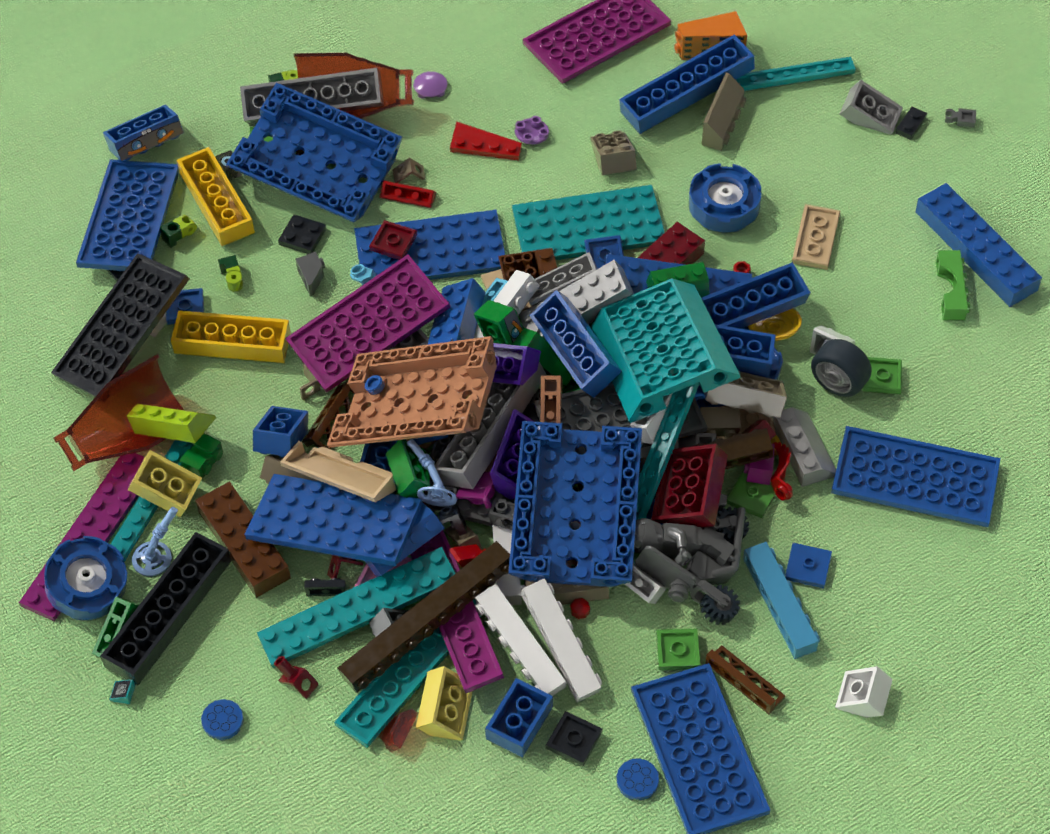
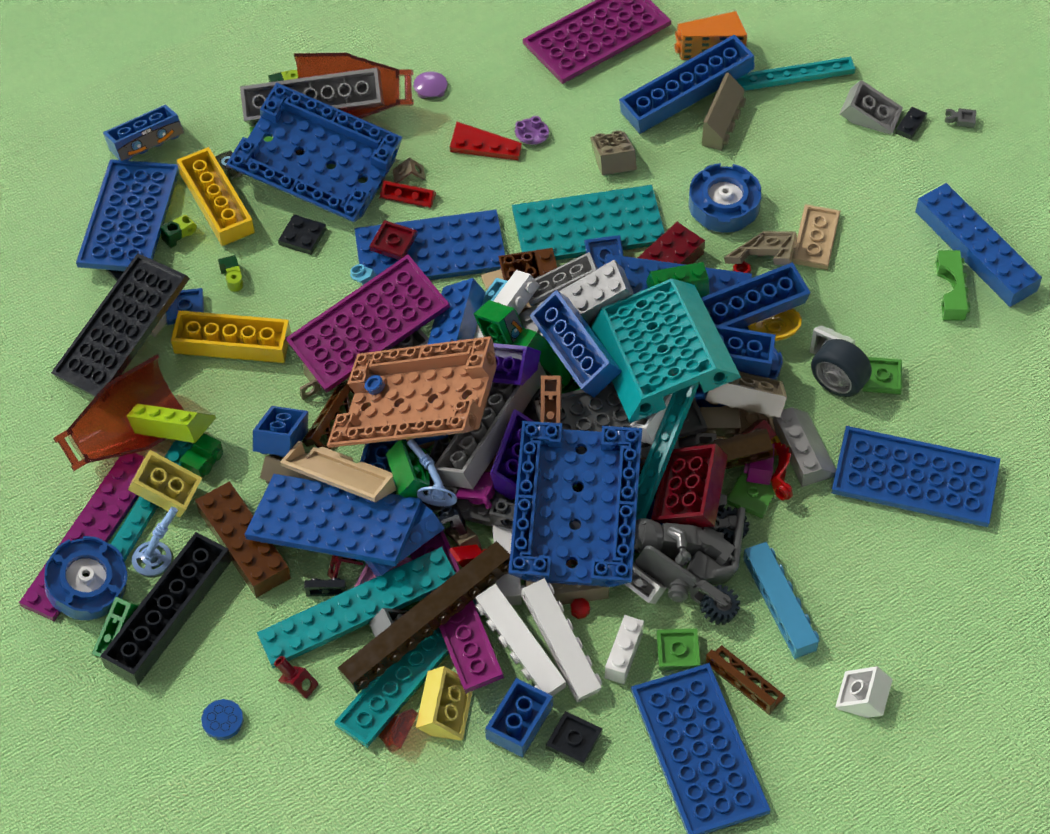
(123, 691): slope -> none
(311, 271): dark grey slope -> none
(624, 649): none -> white brick
(637, 779): blue tile -> none
(775, 243): none -> dark tan wing
(808, 565): blue plate -> none

